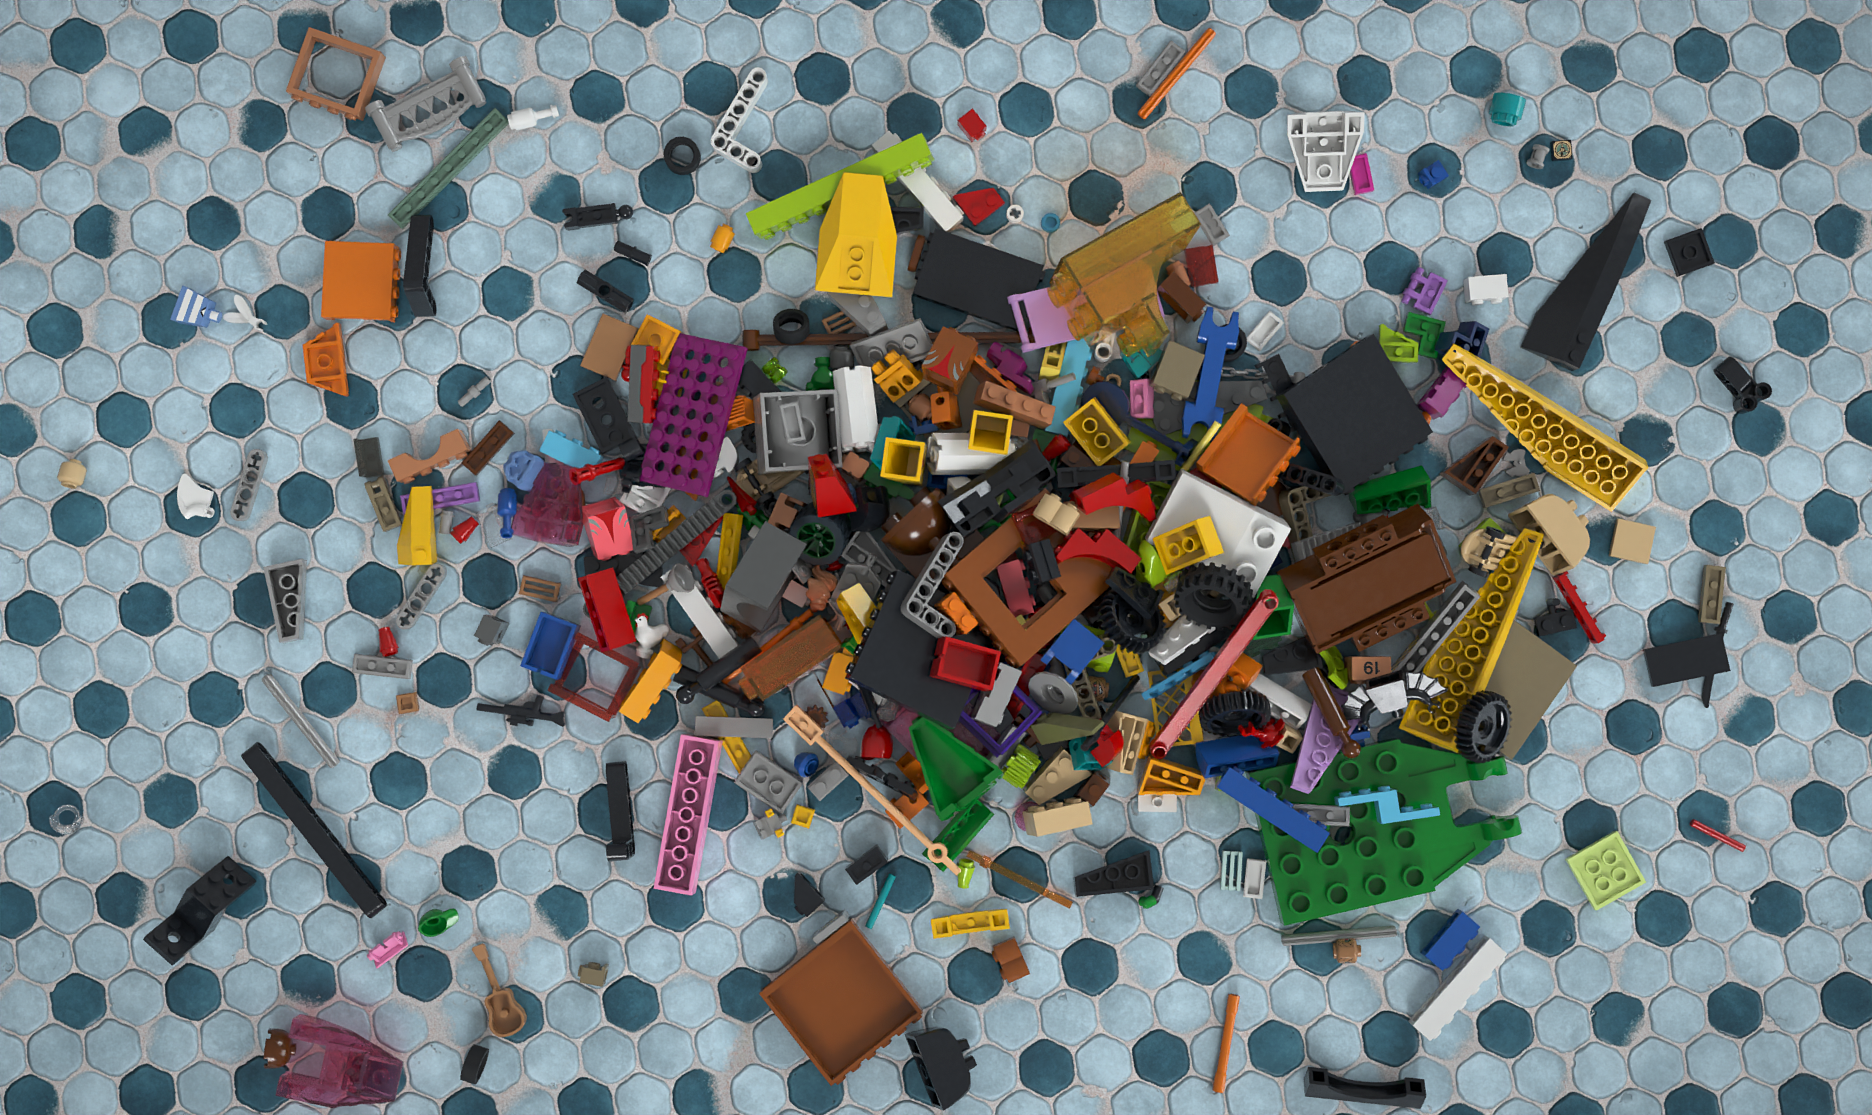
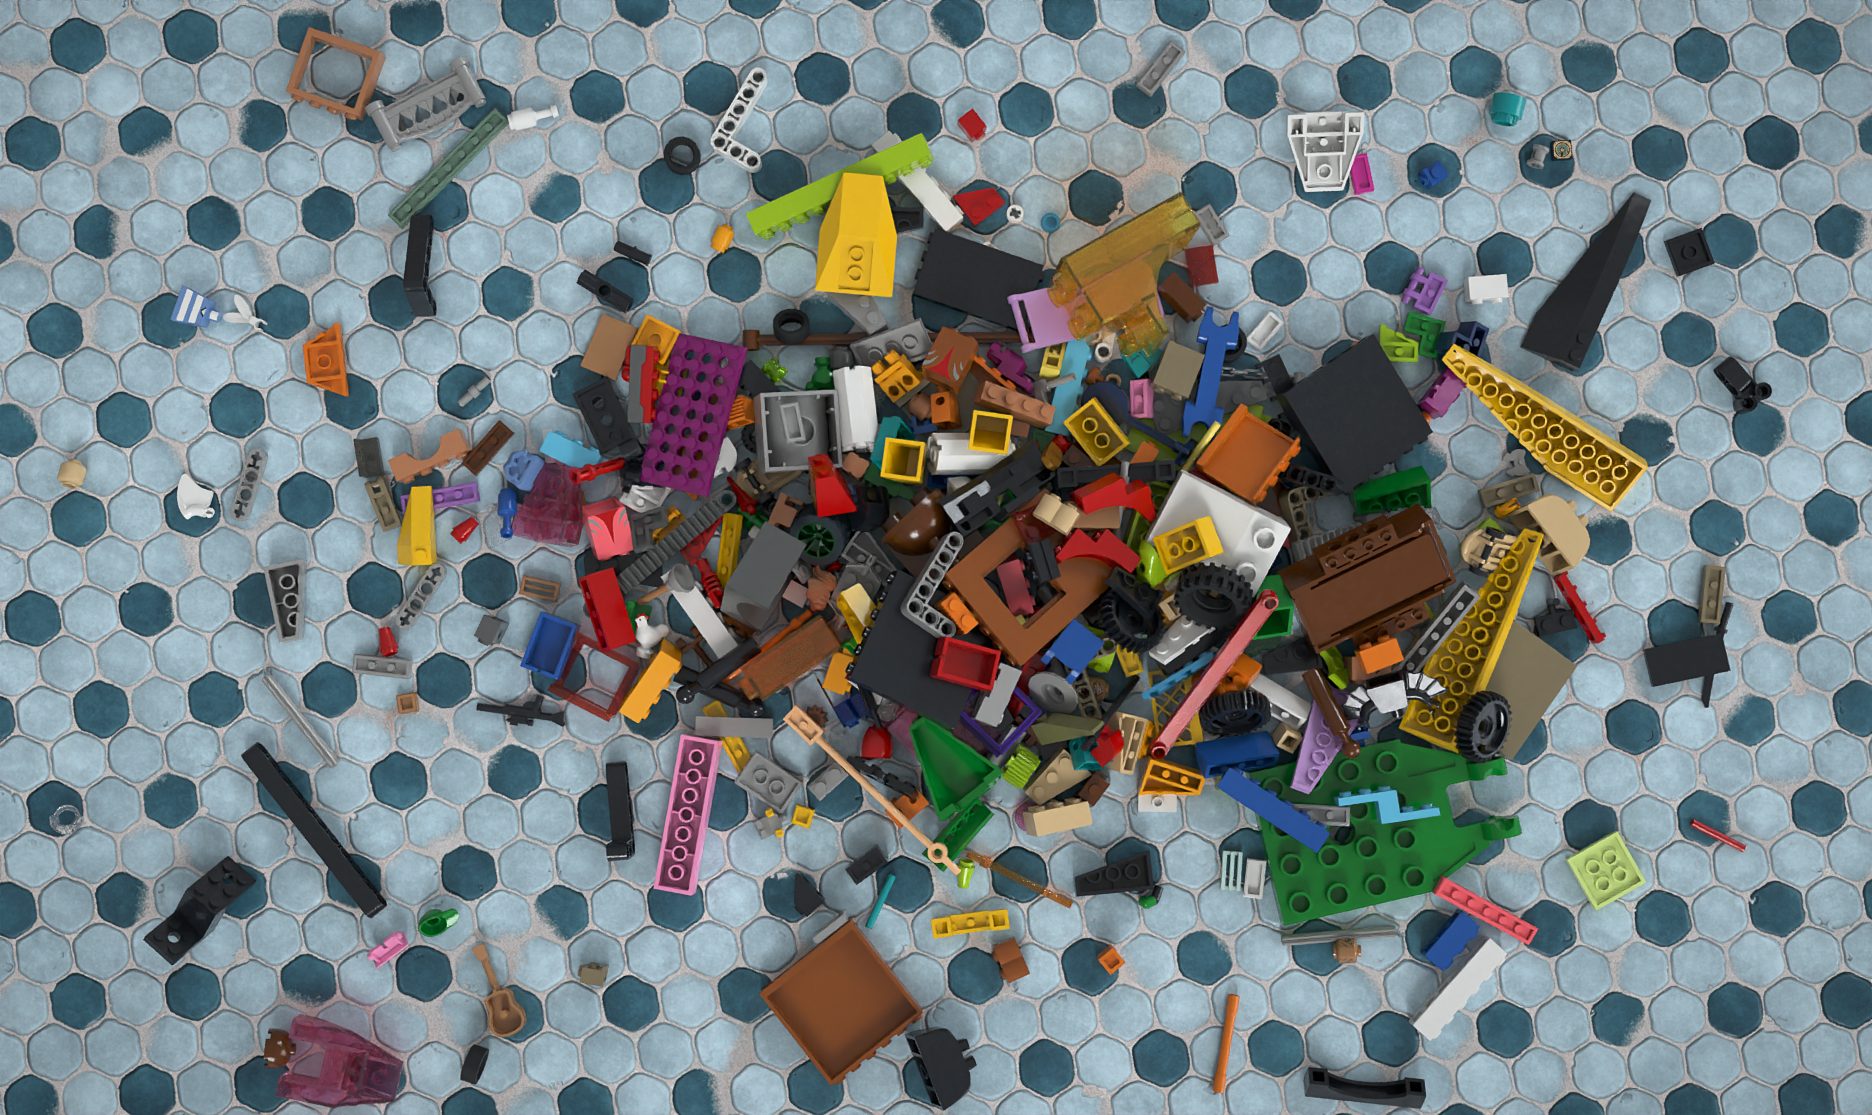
(360, 281): orange panel -> none
(446, 521): light grey pin -> none
(596, 215): black plate -> none
(806, 764): blue cone -> none
(839, 330): medium nougat tile -> none
(912, 770): orange brick -> none
(917, 251): reddish brown tile -> none
(1052, 456): none -> pearl gold tile
(1110, 959): none -> orange panel
(1176, 73): orange axle -> none
(1179, 269): nougat cone -> none
(1268, 733): red piece -> none
(1378, 655): none -> orange brick
(1475, 466): reddish brown wedge -> none
(1485, 910): none -> coral tile
(1506, 508): none -> light orange pin
(1632, 541): tan tile -> none

